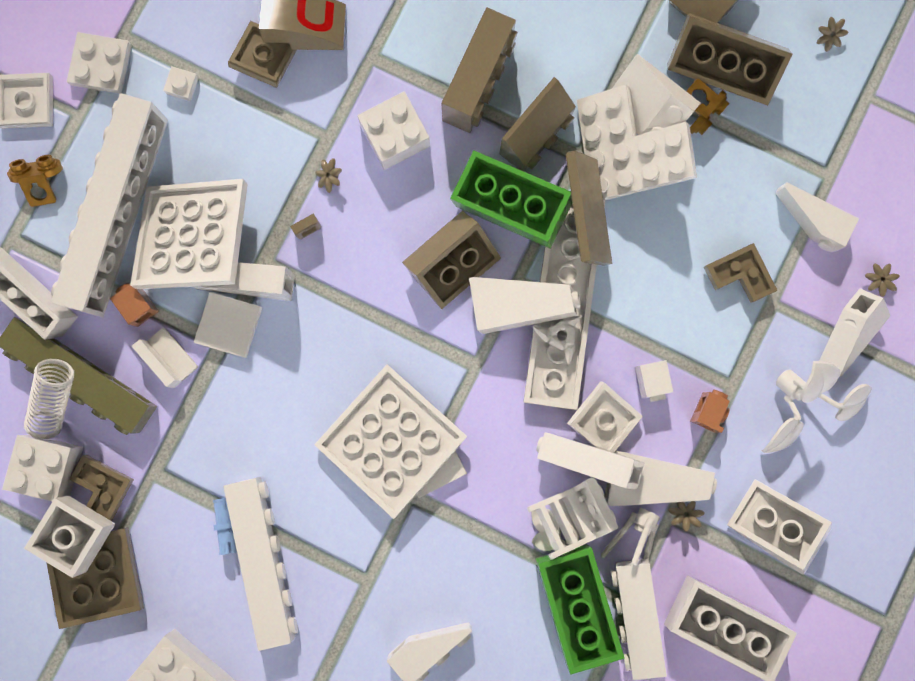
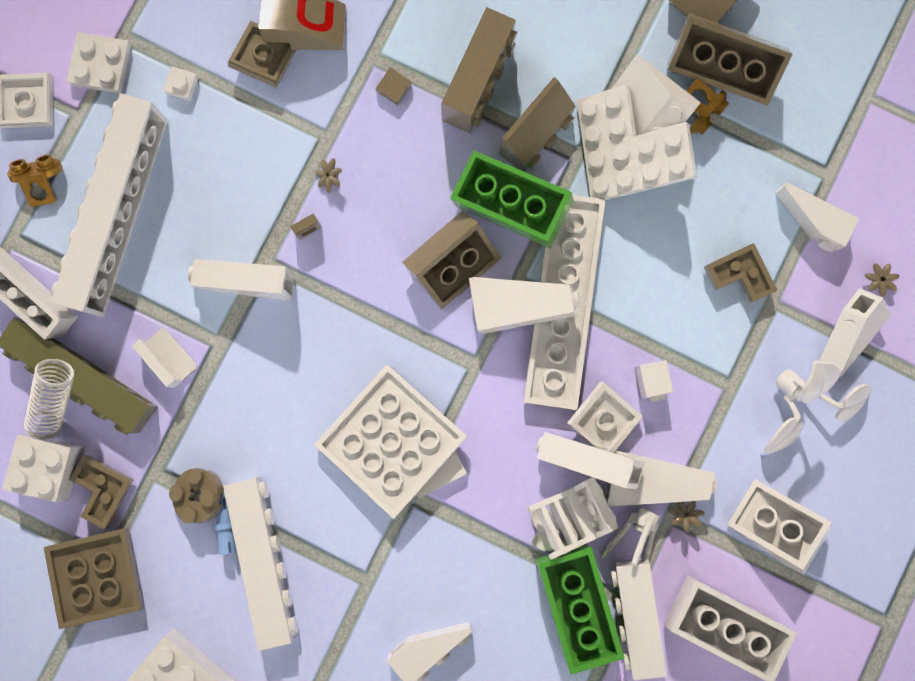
(69, 536): white brick -> none
(133, 305): nougat brick -> none
(184, 495): none -> dark tan plate
(190, 235): white plate -> none
(228, 324): white tile -> none
(393, 86): none -> dark tan tile
(394, 130): white brick -> none
(566, 326): white piece -> none
(588, 209): dark tan tile -> none
(711, 411): nougat brick -> none
(832, 33): dark tan plant -> none

